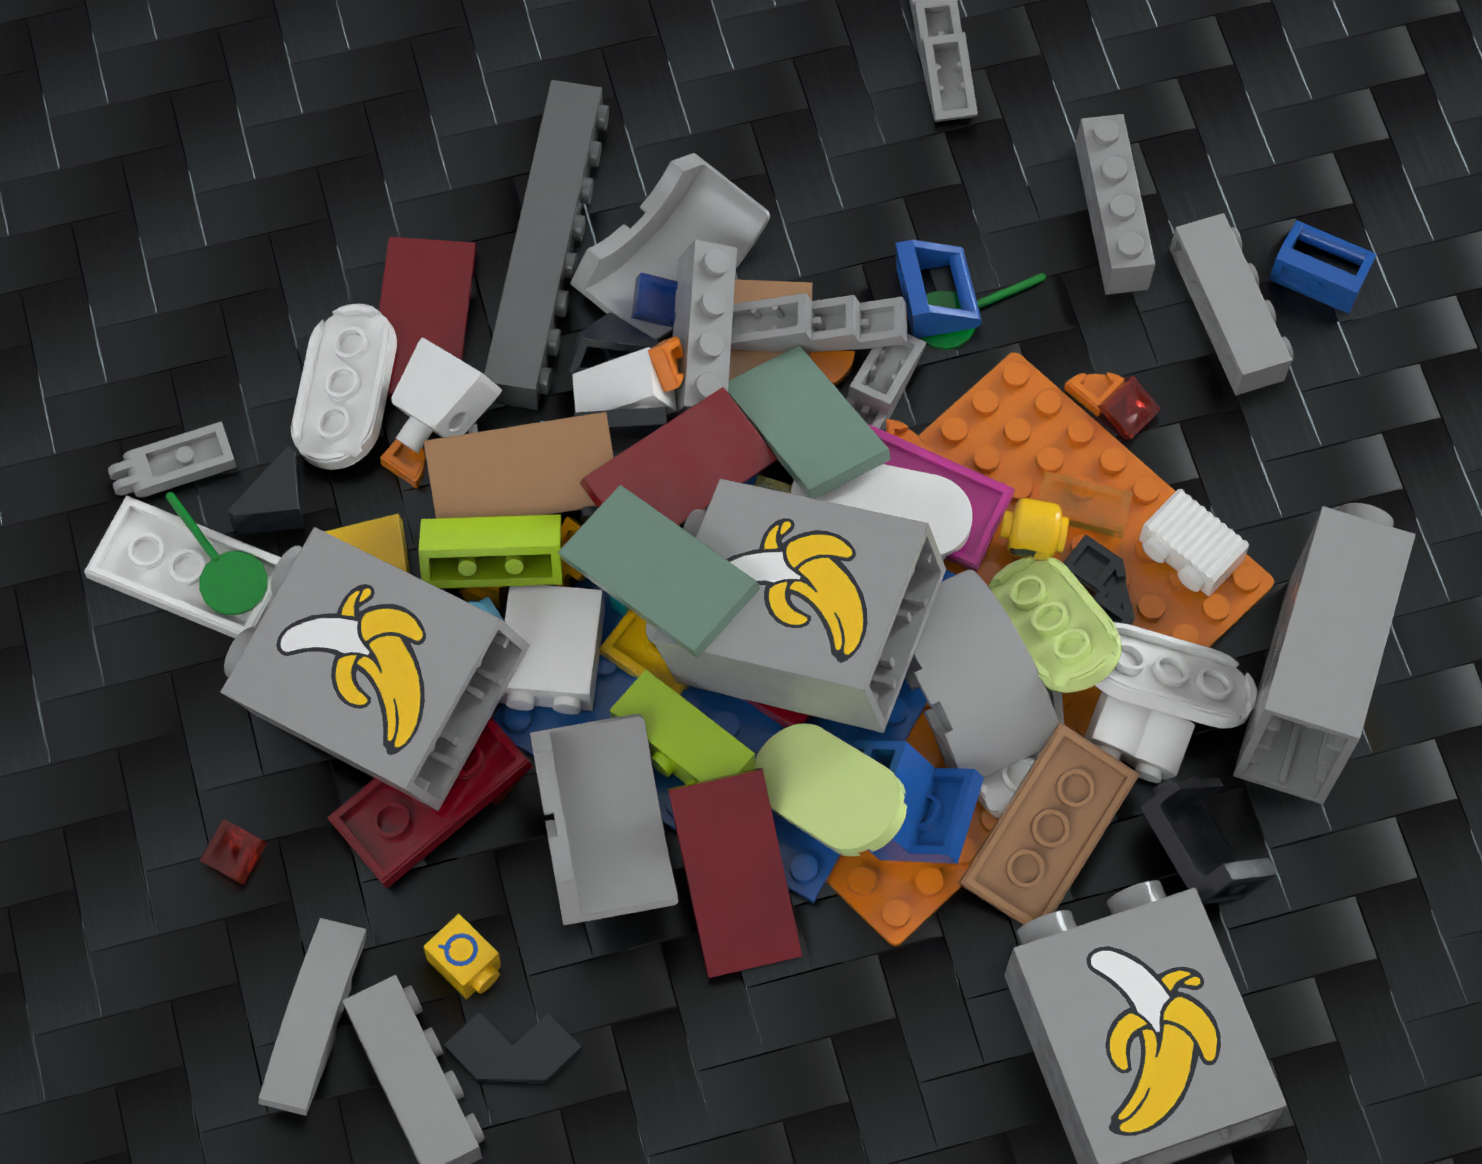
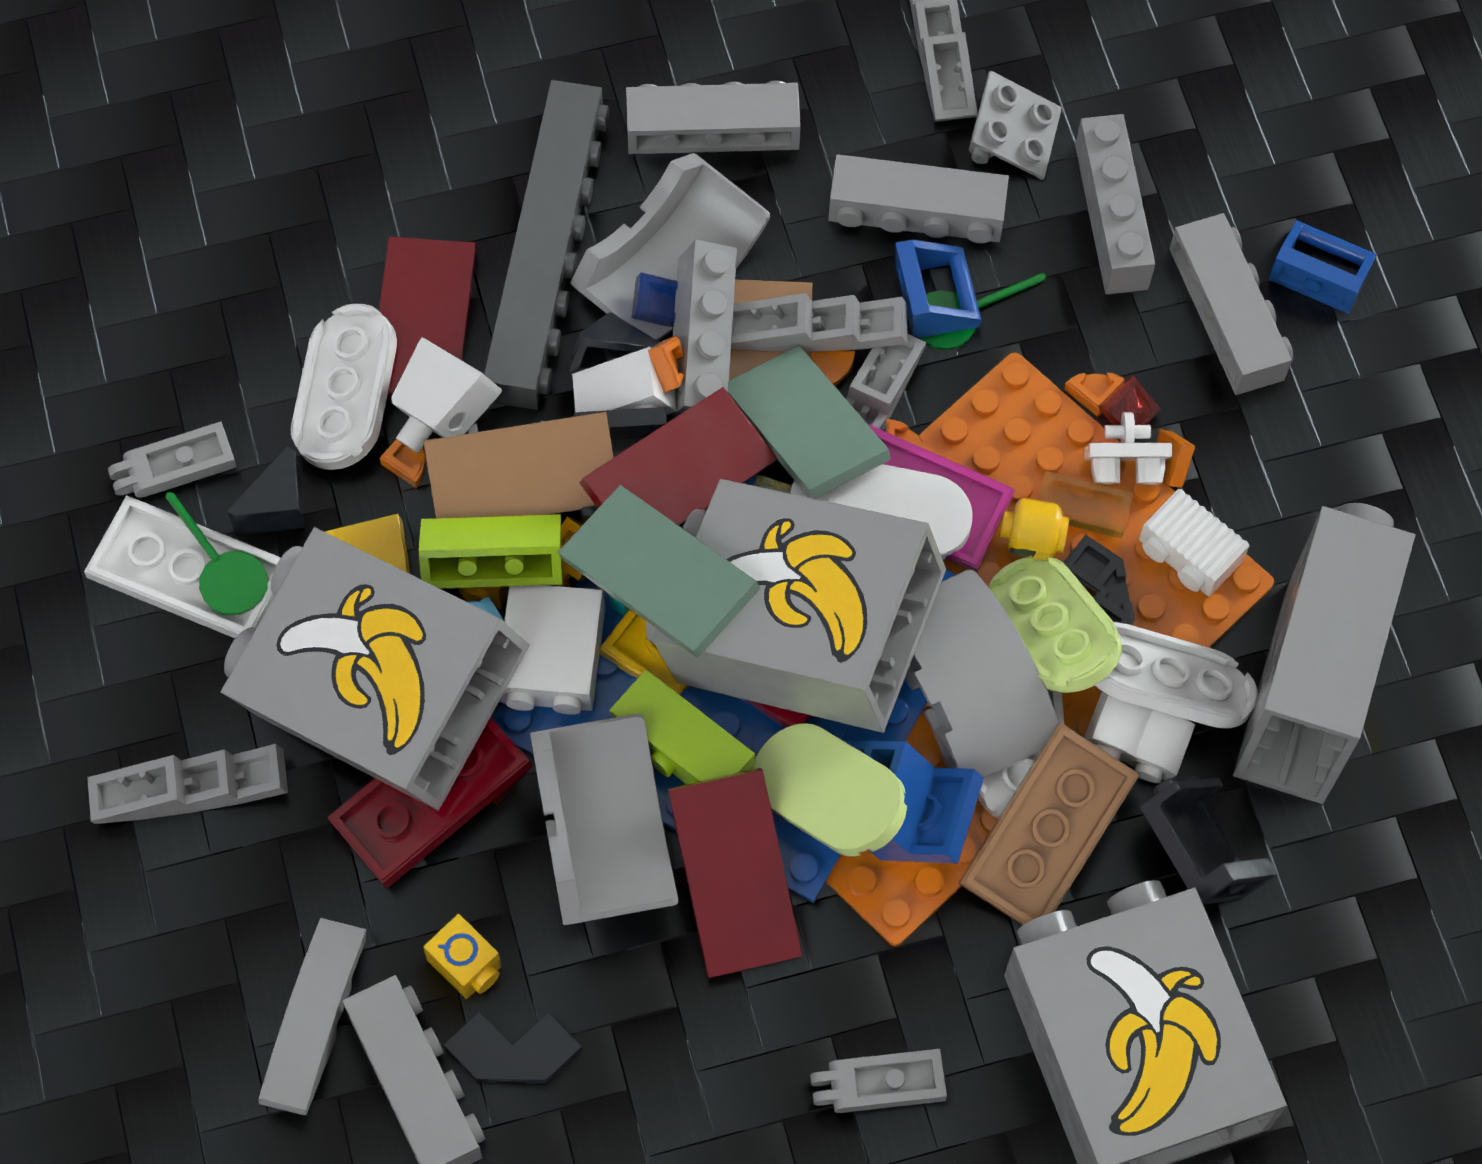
(187, 785): none -> light grey slope
(233, 851): clear red tile -> none
(713, 117): none -> light grey brick
(882, 1081): none -> light grey hinge
(918, 198): none -> light grey brick
(1014, 126): none -> light grey hinge
(1149, 457): none -> white hips
(1177, 465): none -> orange tile

